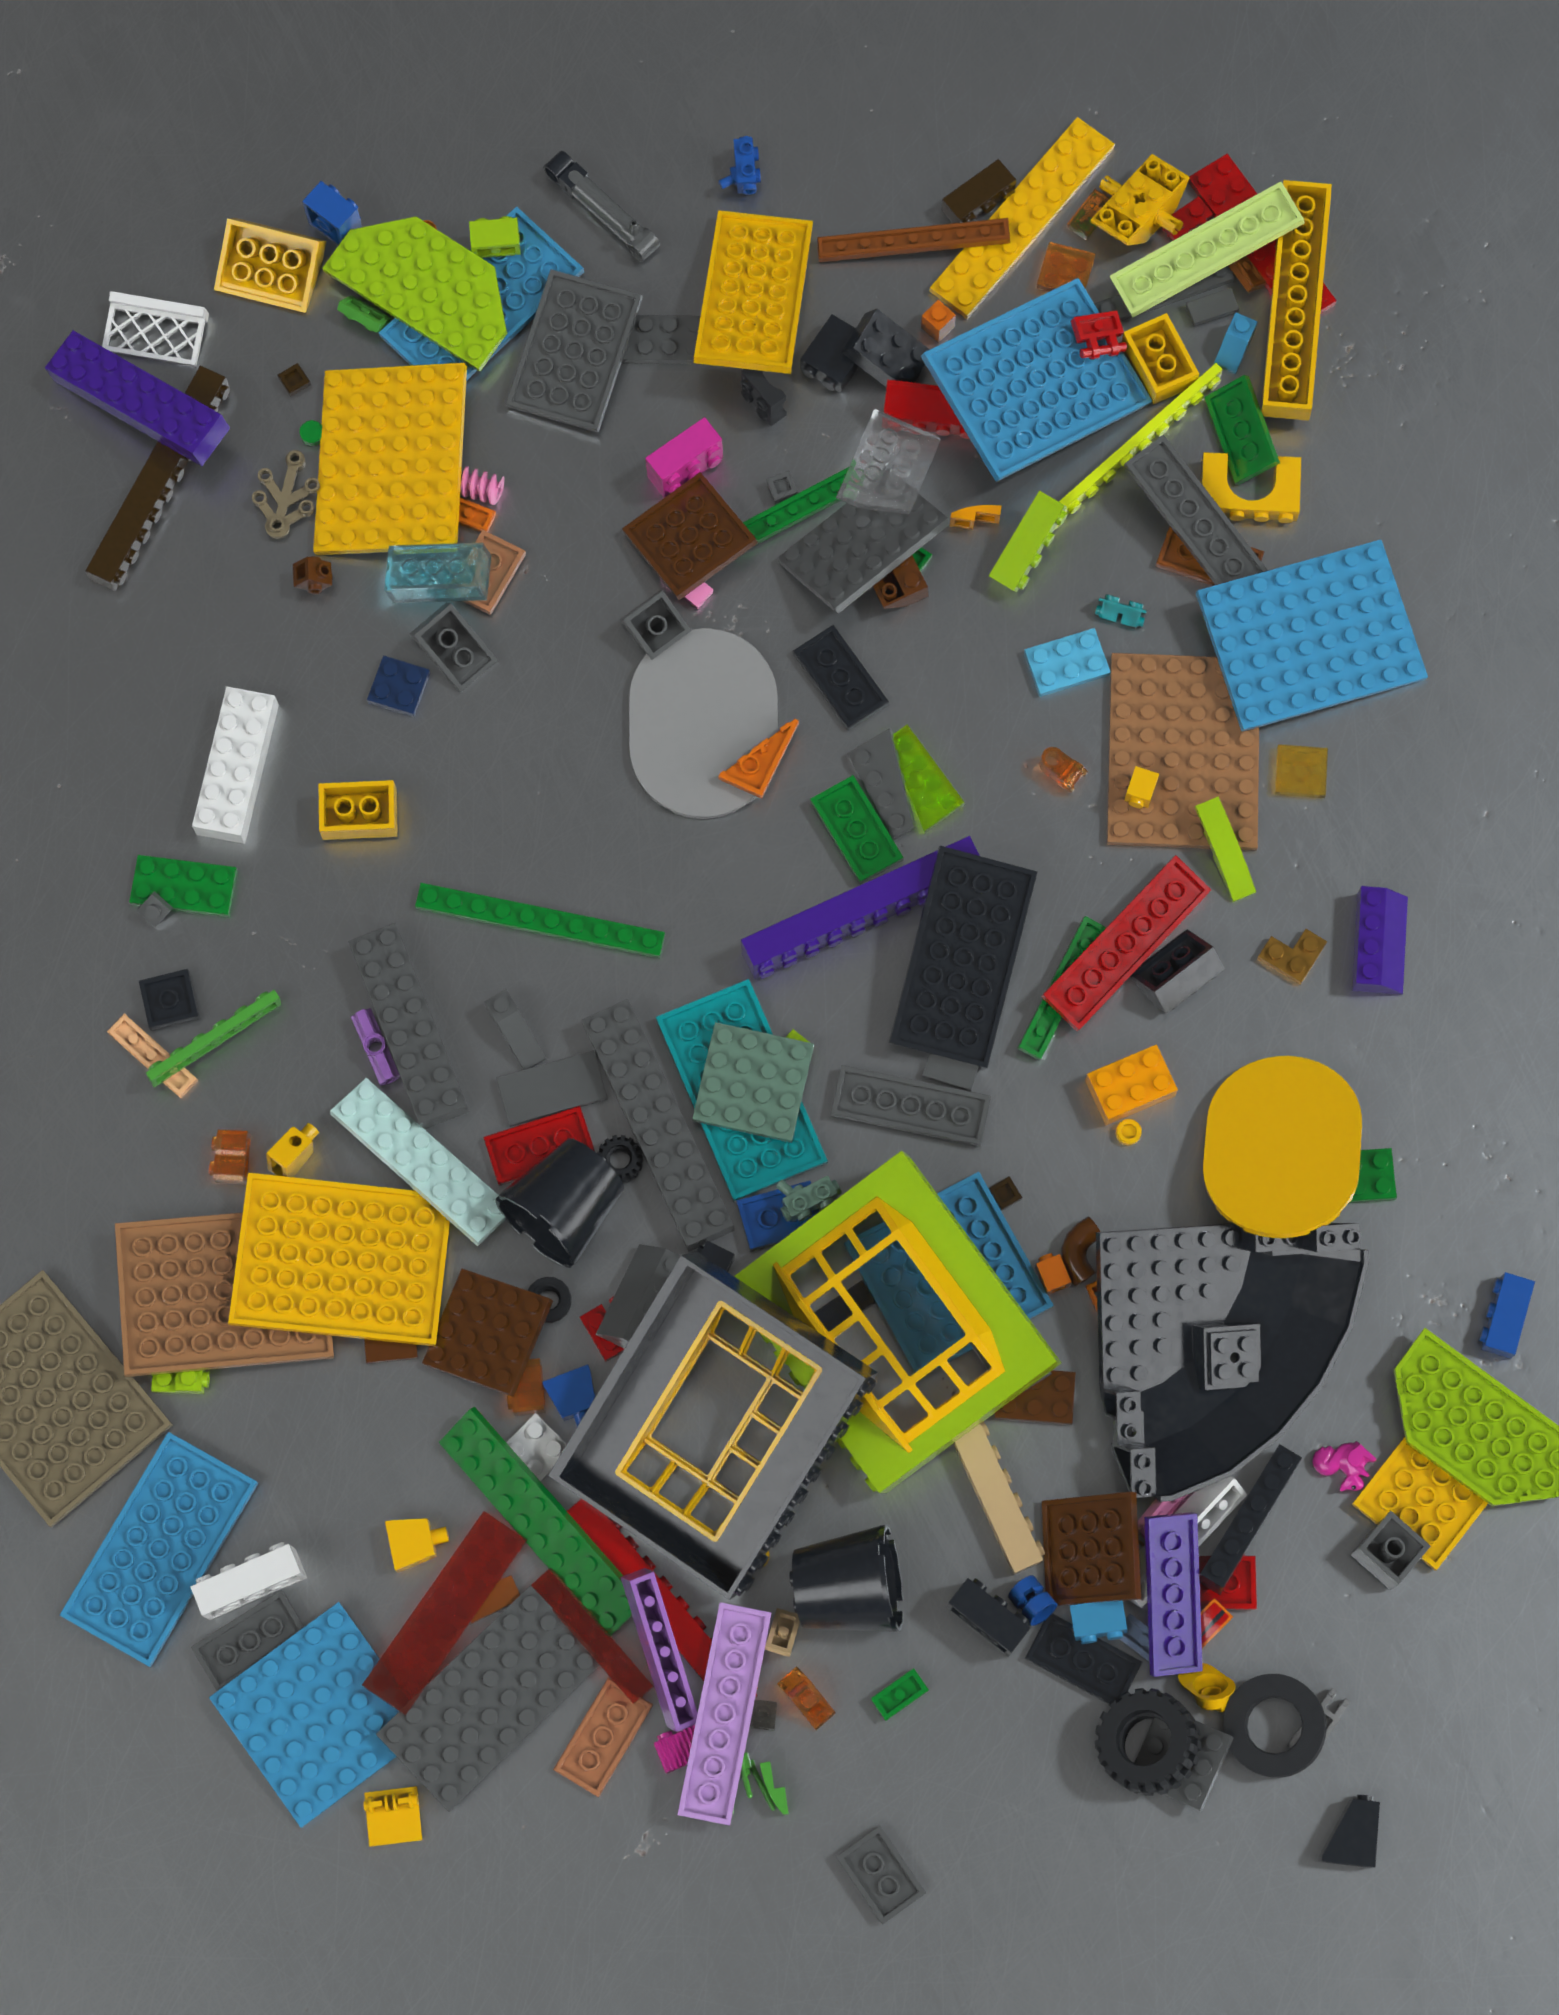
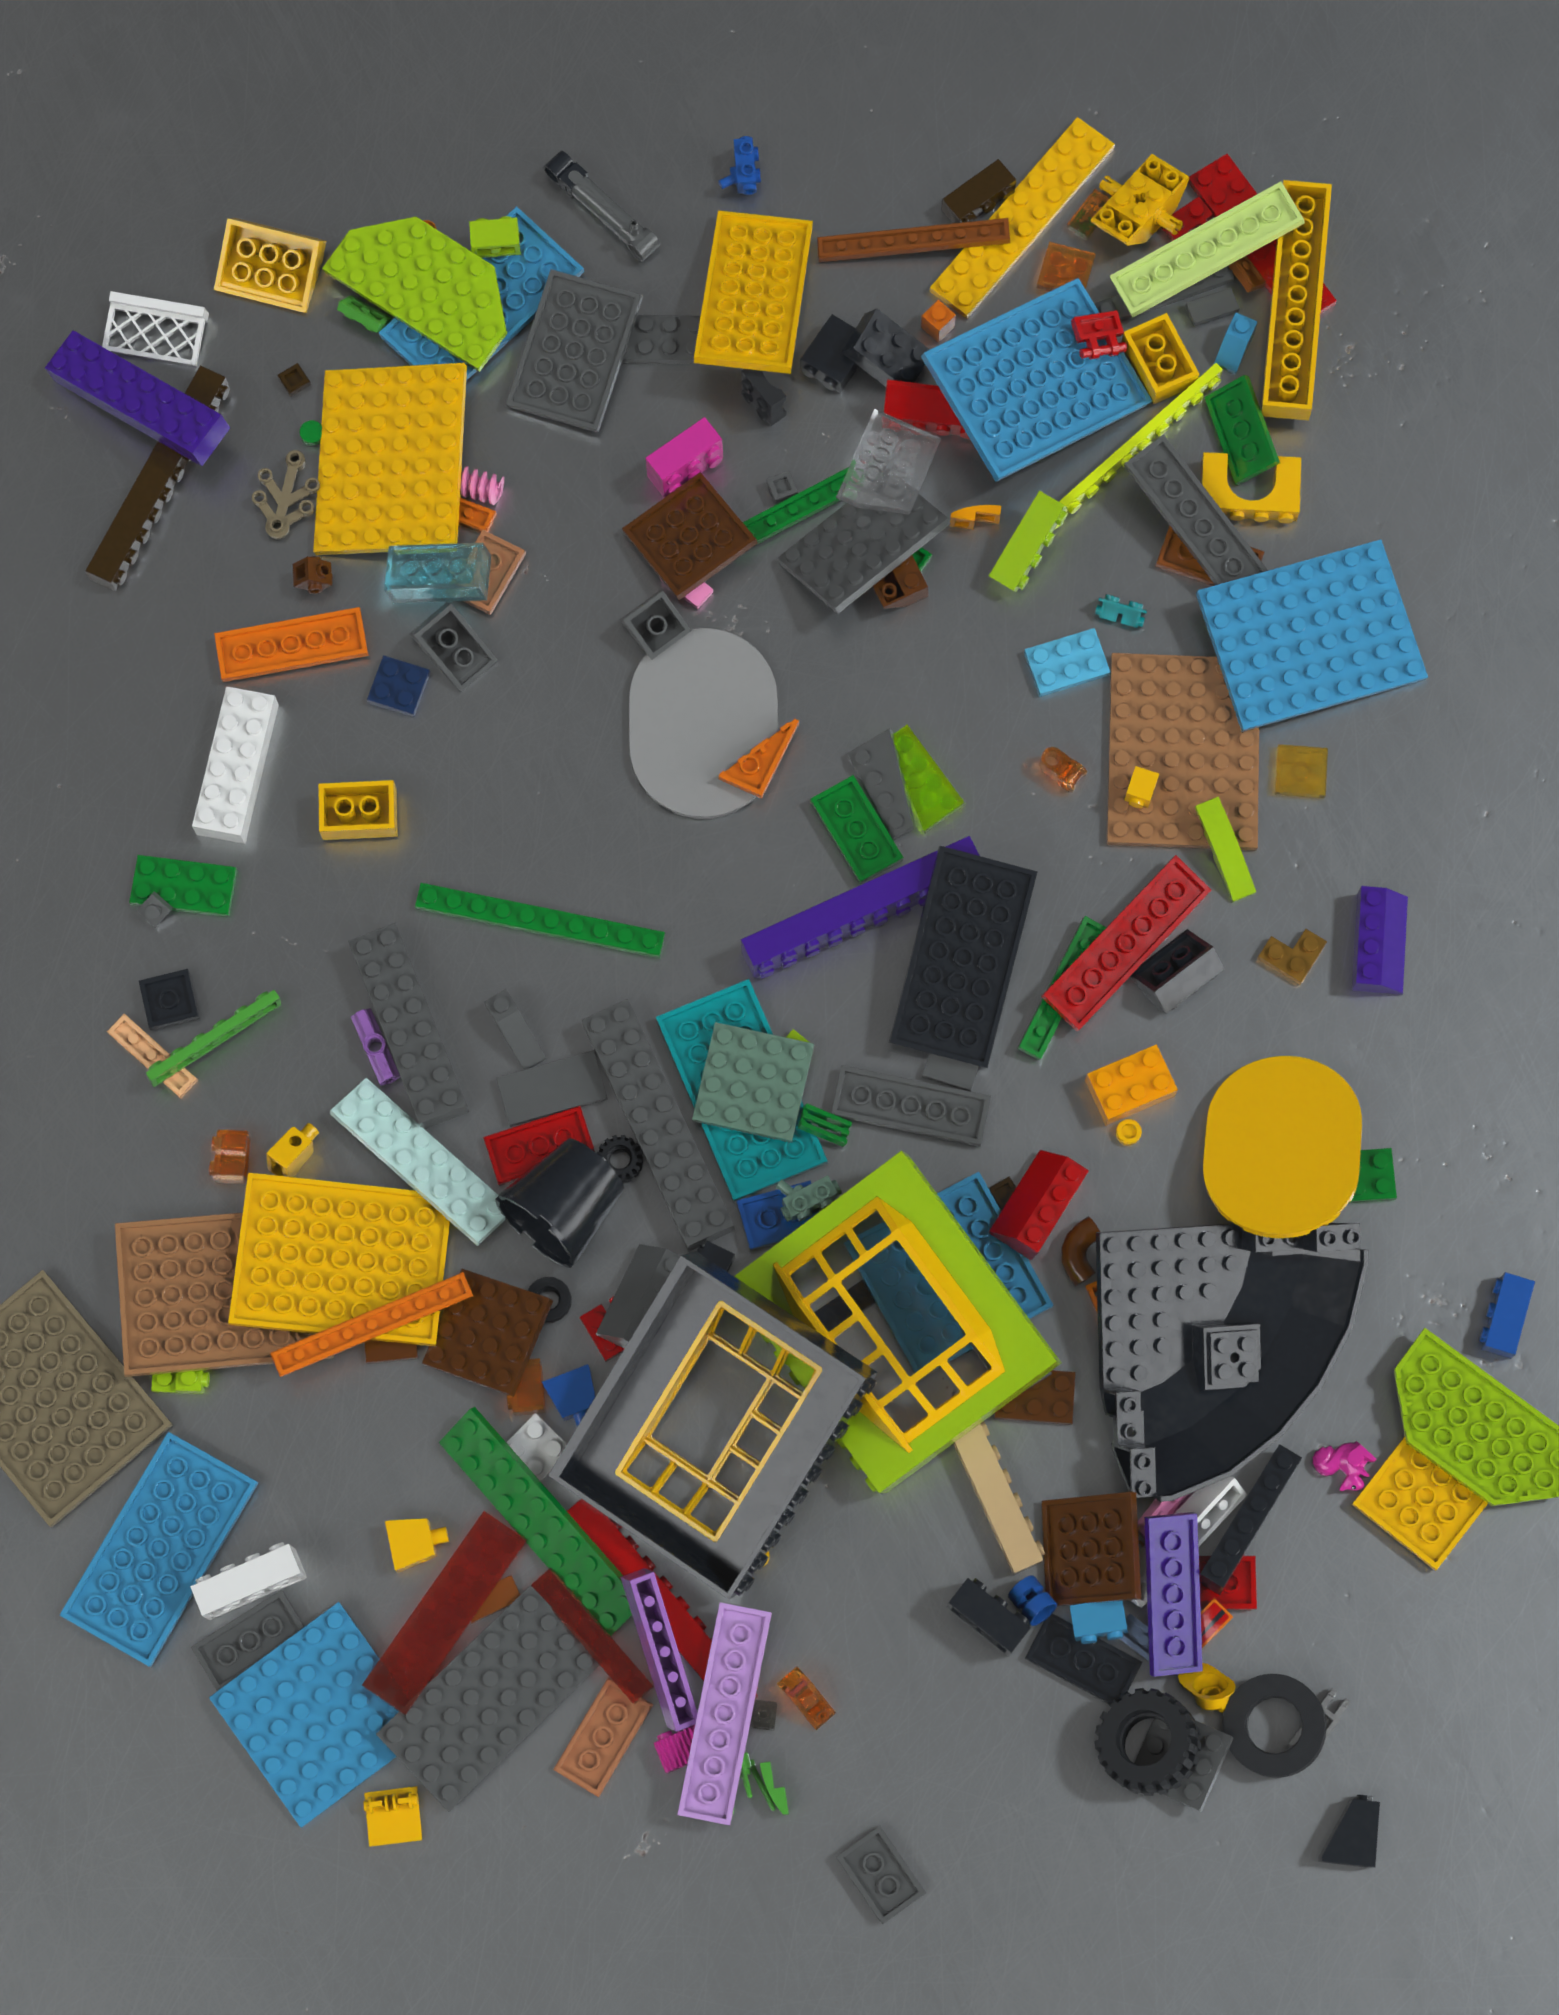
(291, 644): none -> orange plate
(331, 212): blue brick -> none
(371, 1324): none -> orange tile
(782, 1632): tan slope -> none
(826, 1121): none -> green tile
(840, 677): black tile -> none
(849, 1583): black cone -> none
(899, 1694): green plate -> none
(1038, 1202): none -> red slope
(1052, 1273): orange brick -> none
(1390, 1550): dark grey slope -> none

